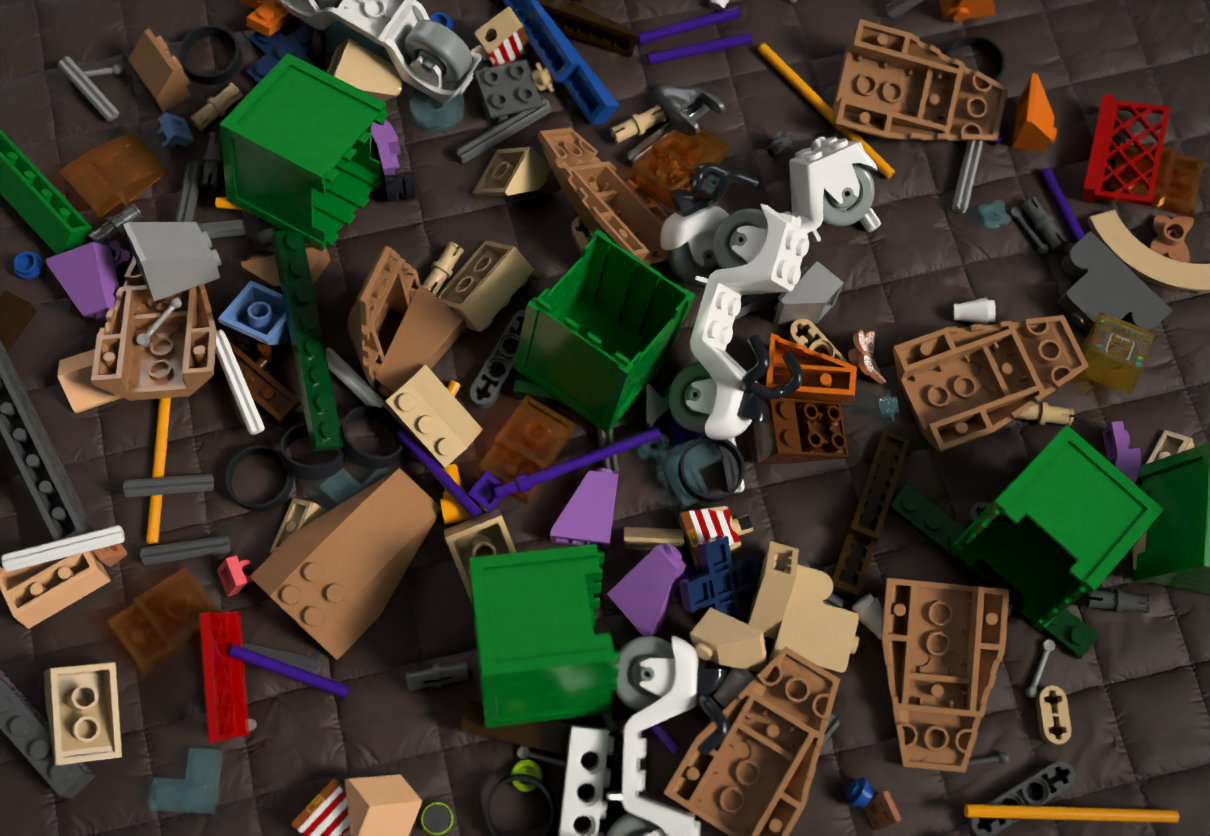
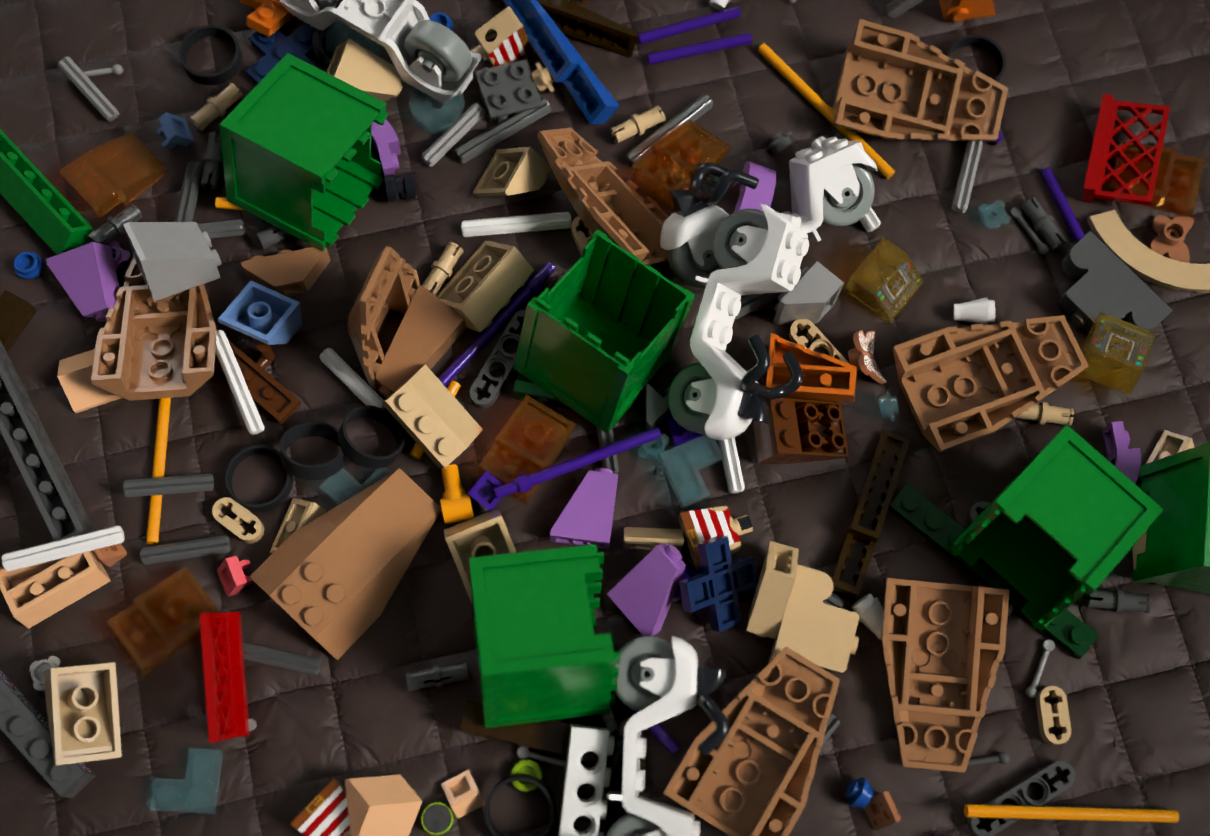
(37, 671): none -> white plate
(143, 339): light grey hinge -> none
(159, 71): medium nougat slope -> none
(234, 525): none -> tan beam
(289, 671): dark purple bar -> none
(307, 341): dark green plate -> none
(439, 473): dark purple bar -> none
(453, 134): none -> light grey axle
(463, 794): none -> light nougat slope
(516, 224): none -> white axle
(532, 287): none -> dark purple bar
(676, 98): dark grey animal -> none
(701, 496): black tyre -> none
(729, 642): tan slope -> none
(732, 685): white cone -> none
(762, 193): none -> medium lavender arch
(885, 280): none -> clear yellow slope
(1033, 118): orange slope -> none

